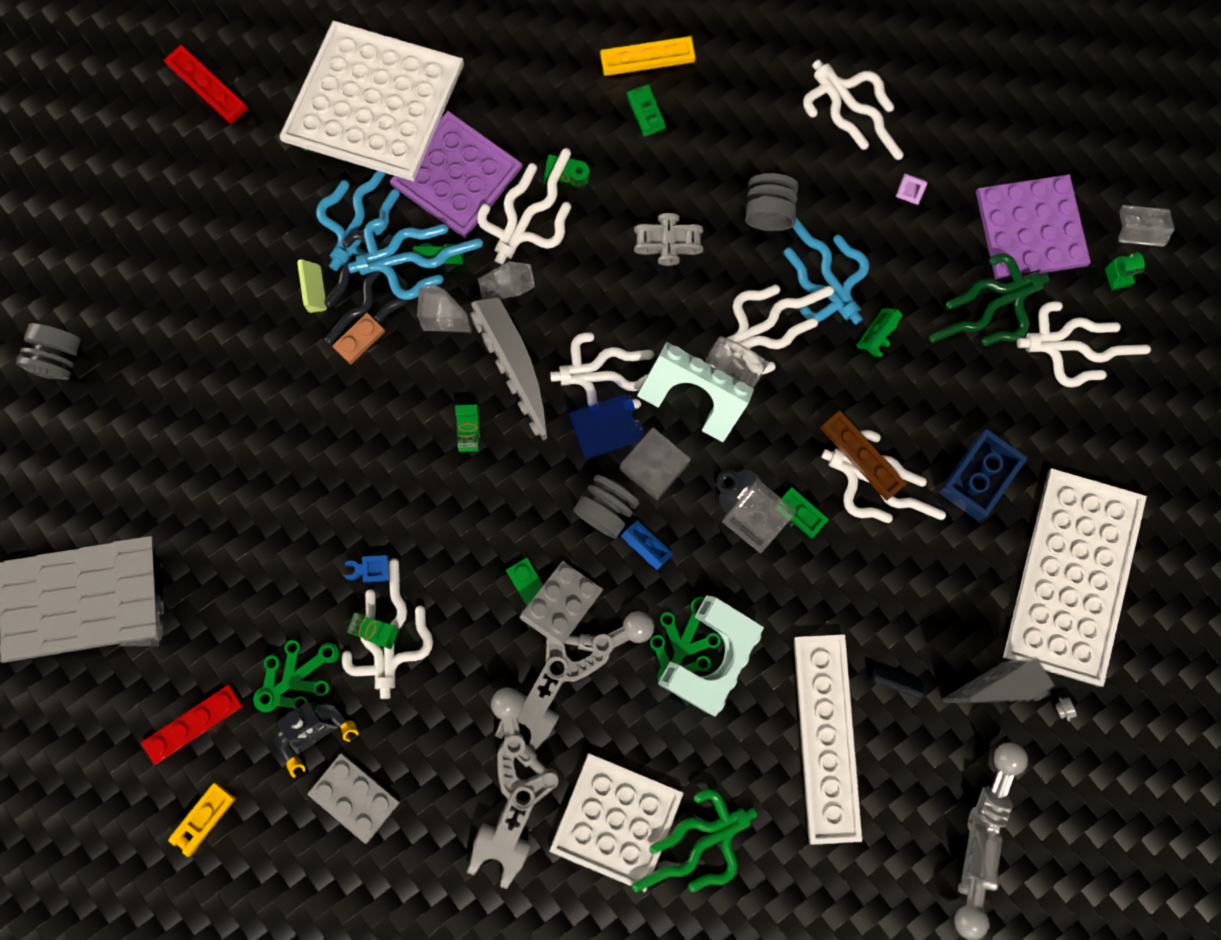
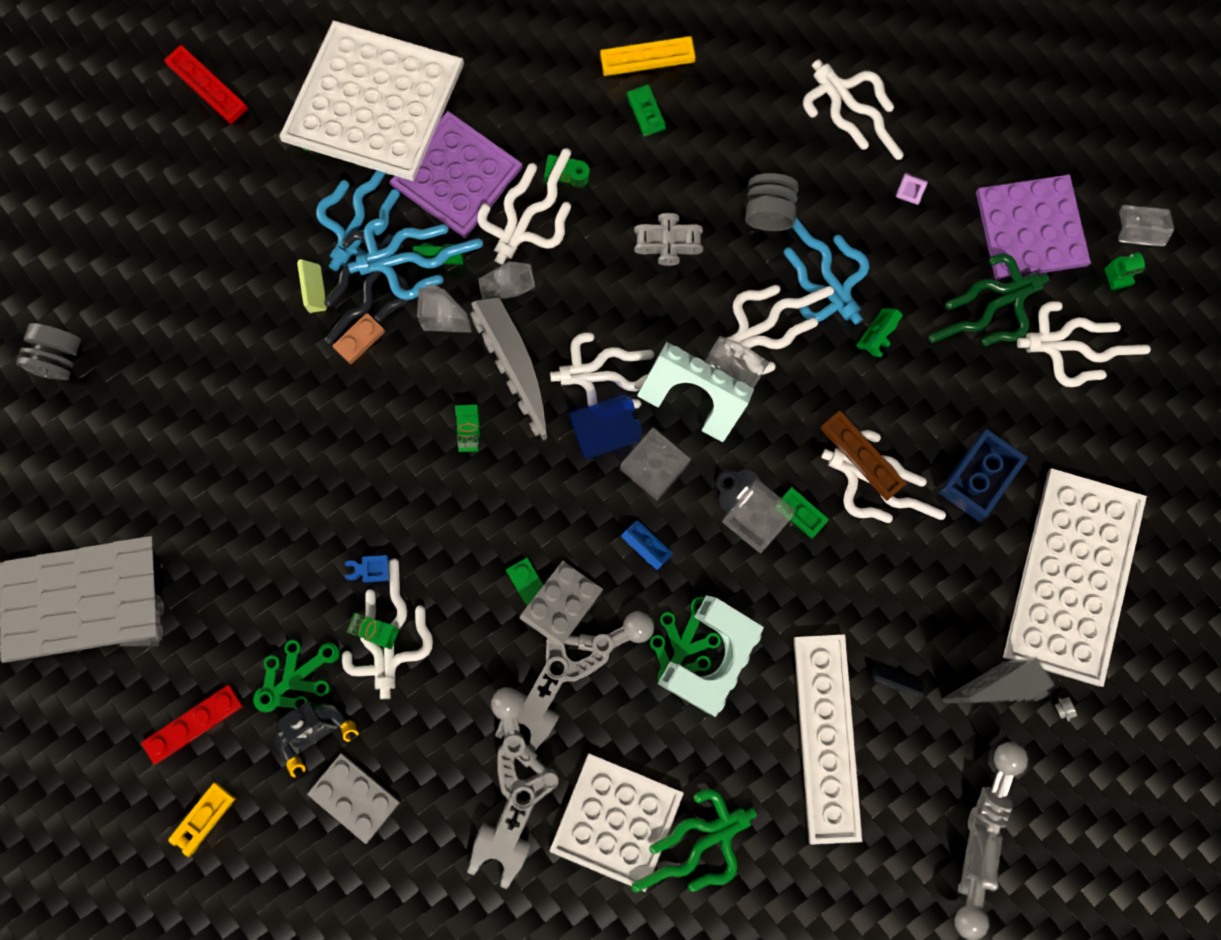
(606, 506): dark grey wheel -> none

